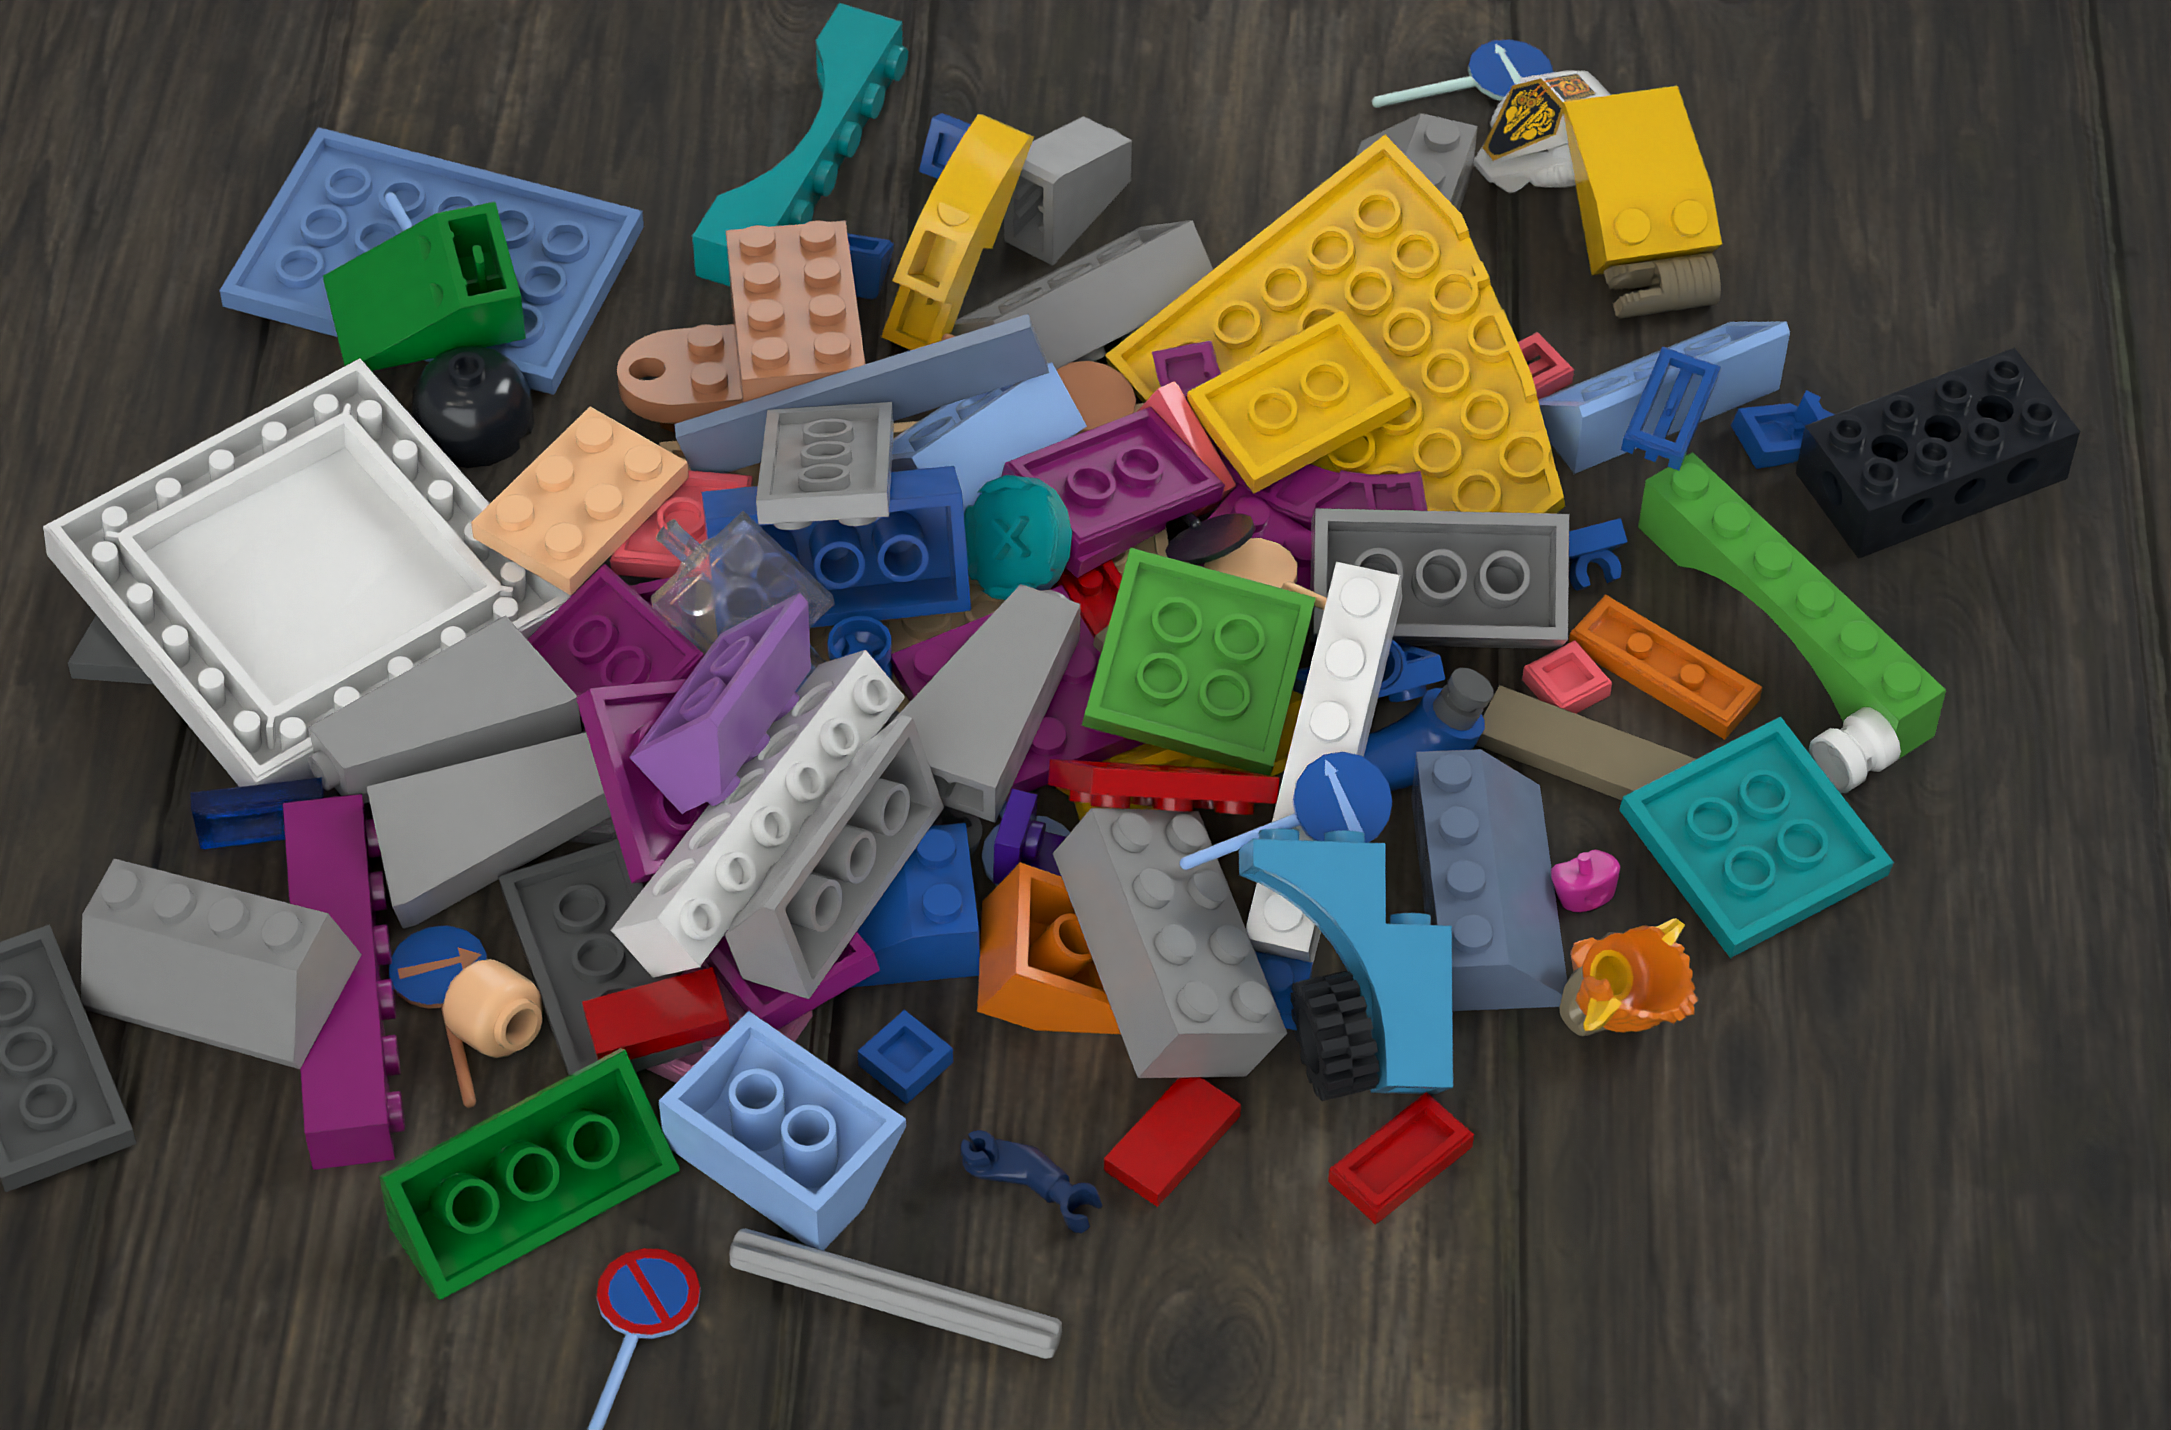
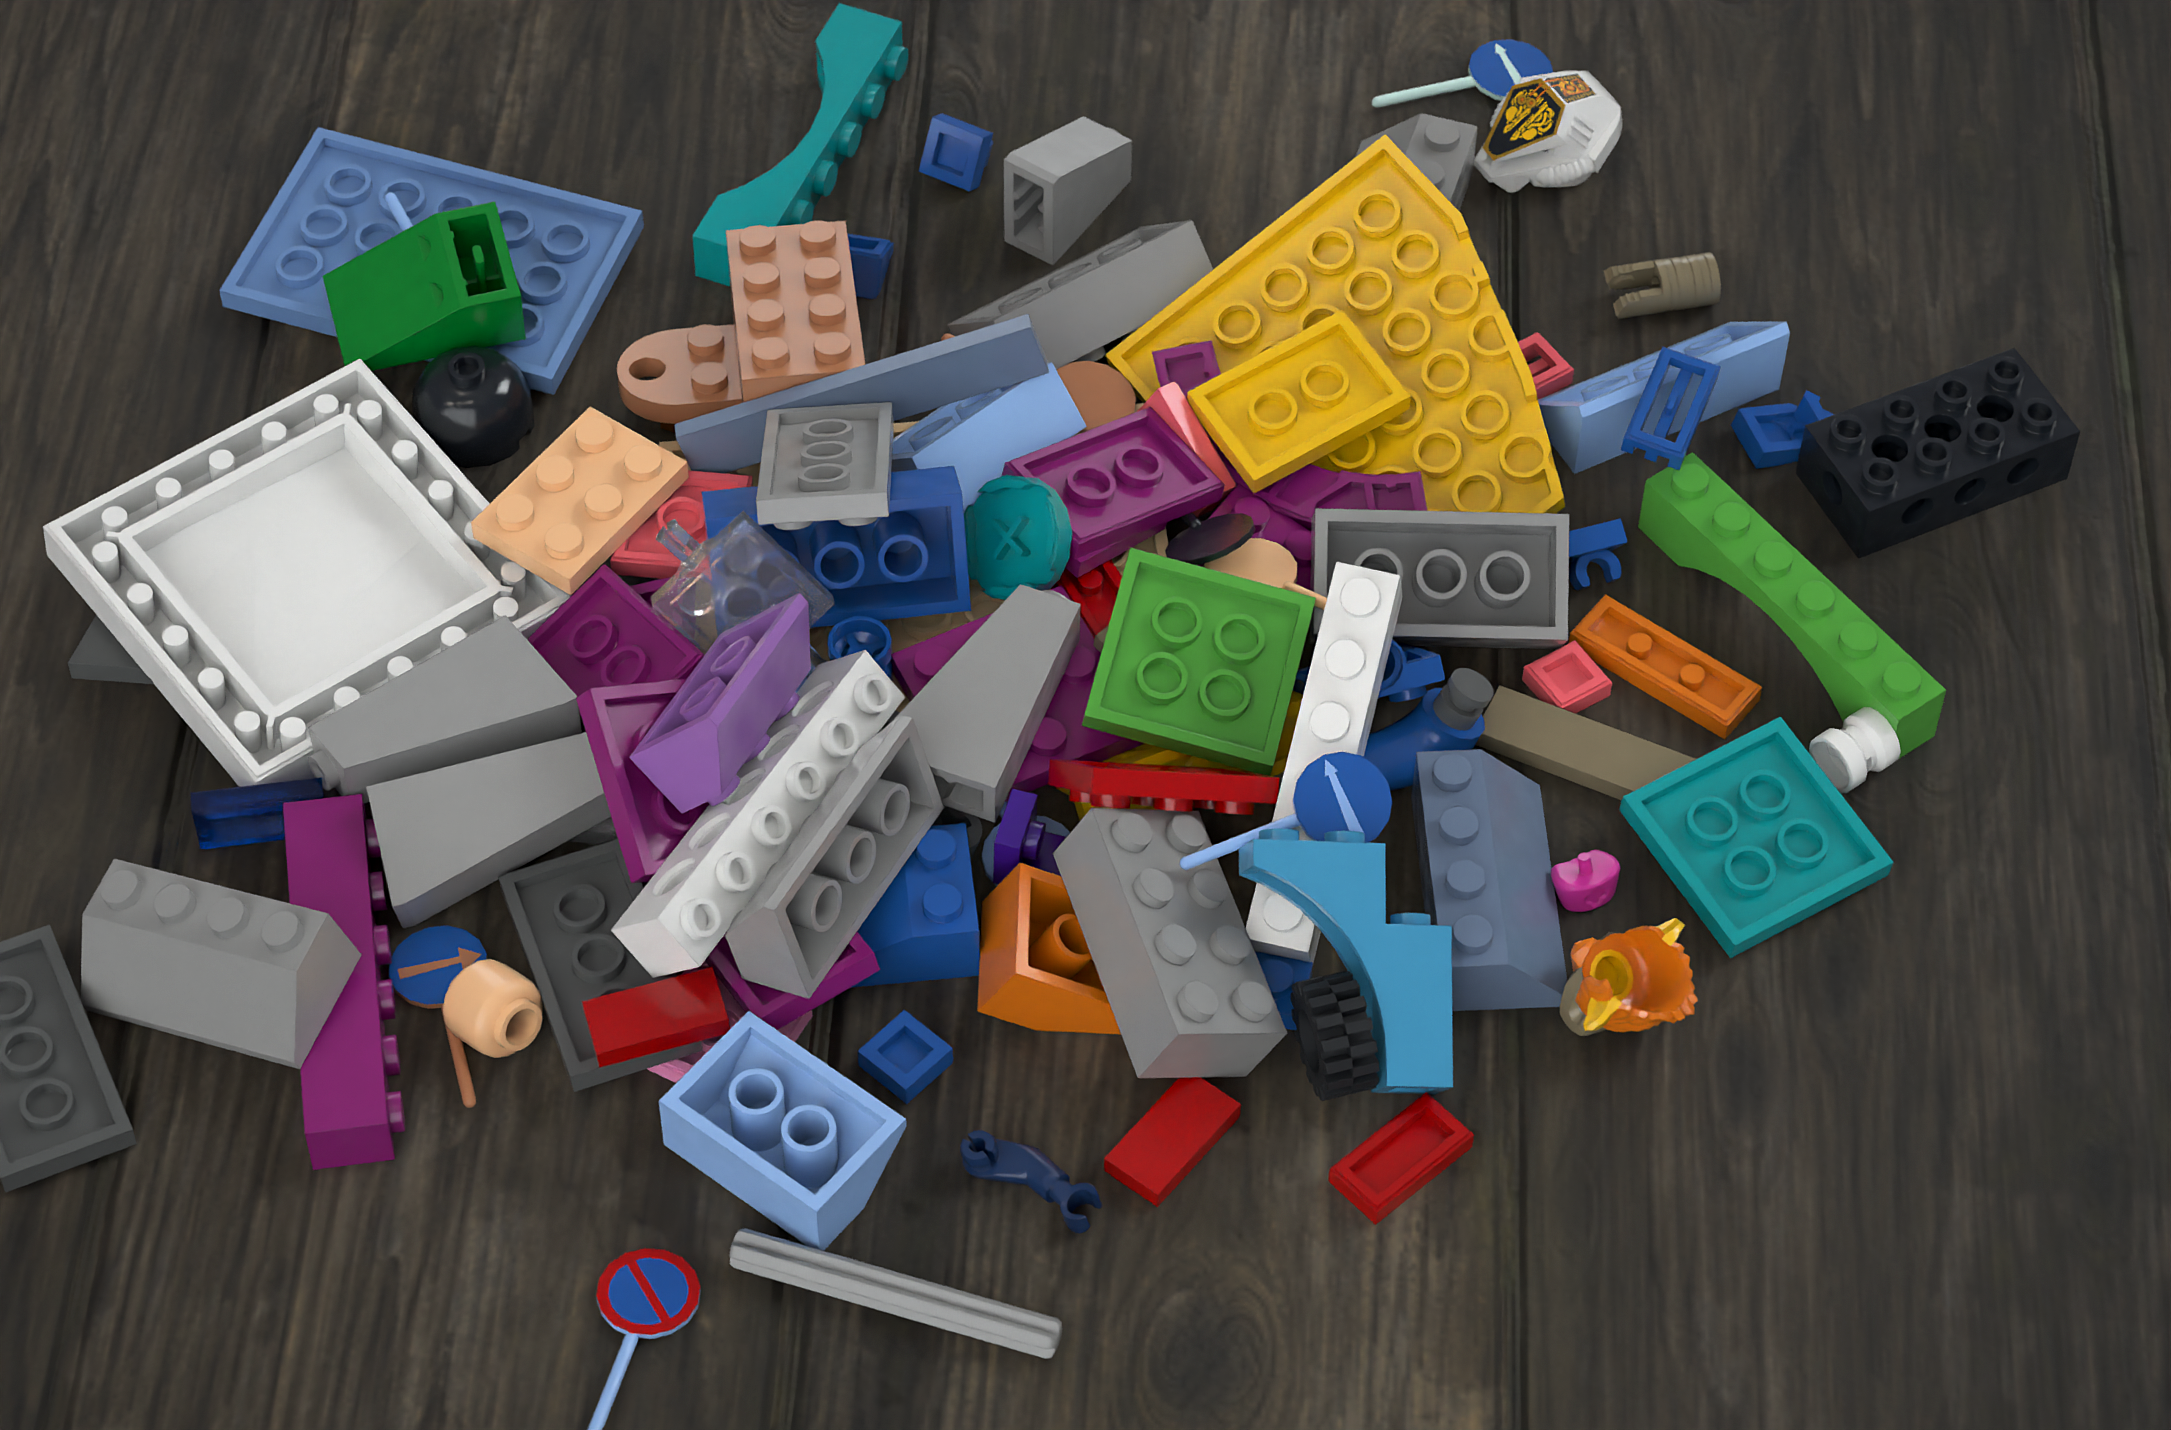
(526, 1174): green slope -> none
(953, 230): yellow slope -> none
(1639, 178): yellow slope -> none

